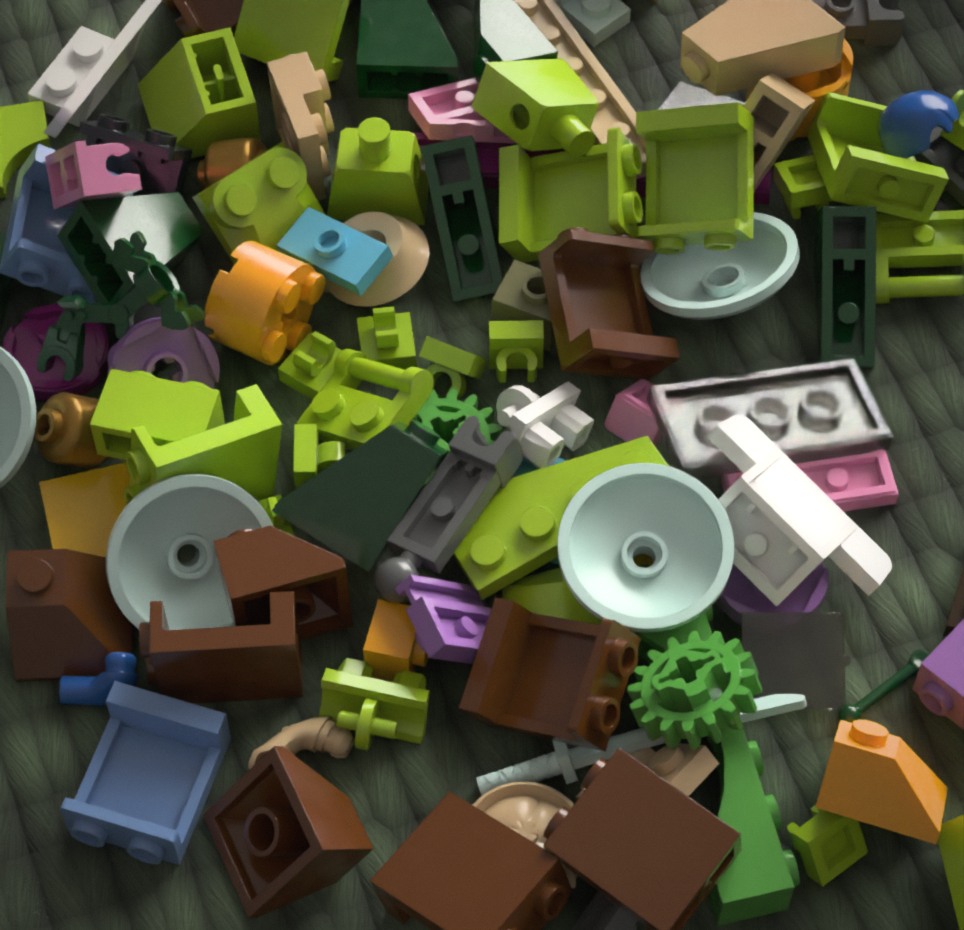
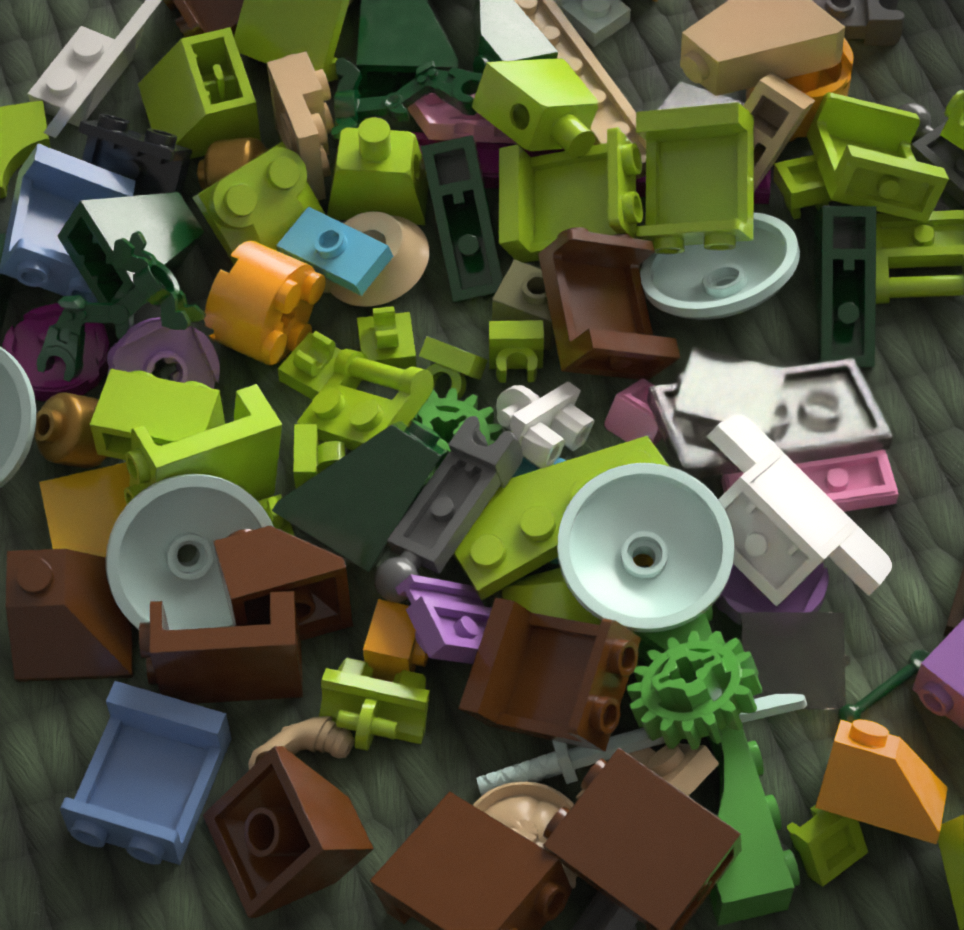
(81, 174): bright pink hinge -> none
(95, 689): blue arm -> none
(353, 105): none -> dark green piece
(727, 386): none -> clear smoke piece
(910, 119): blue hair -> none

